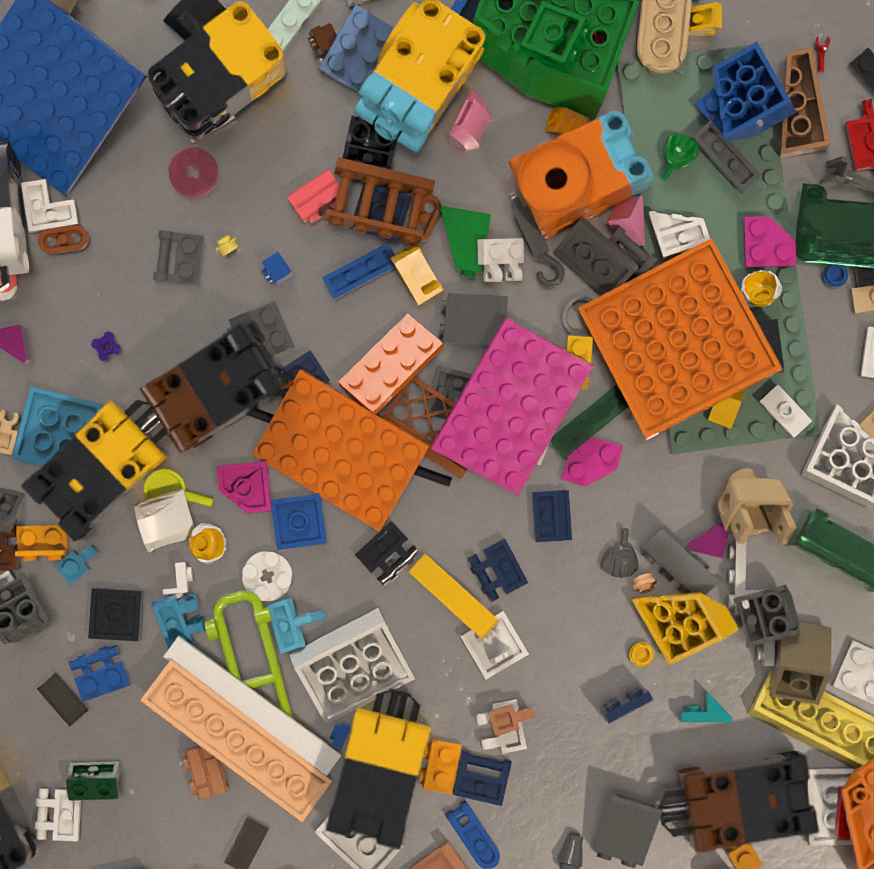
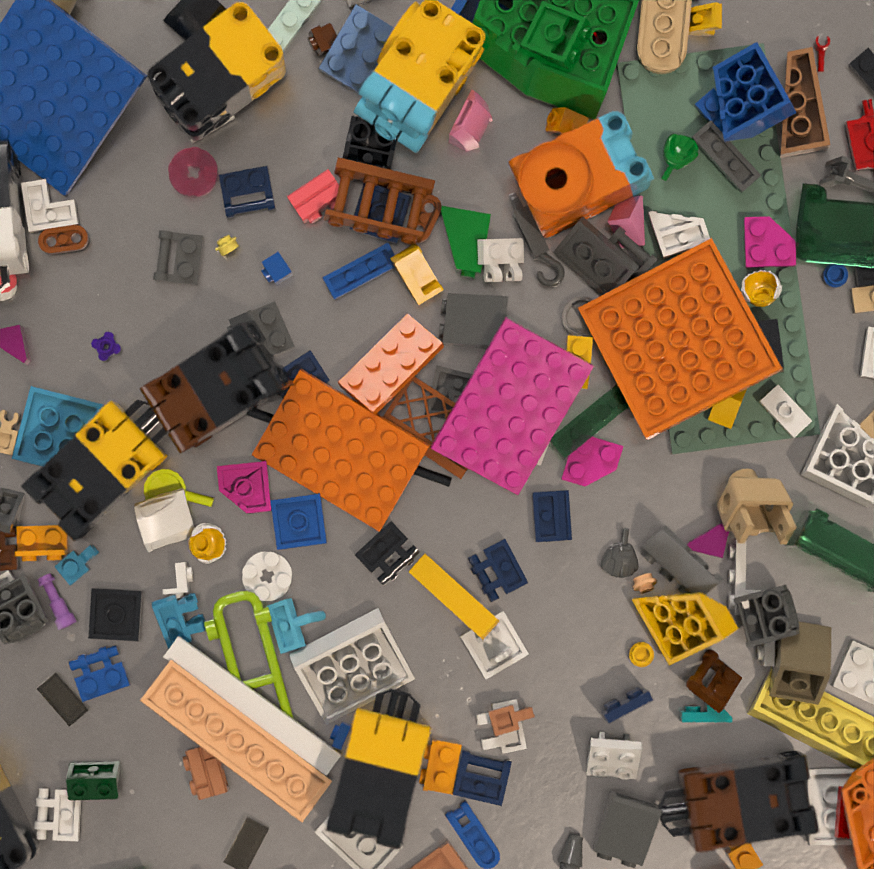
(58, 606): none -> medium lavender piece
(244, 184): none -> dark blue plate
(613, 757): none -> white plate
(721, 684): none -> reddish brown plate

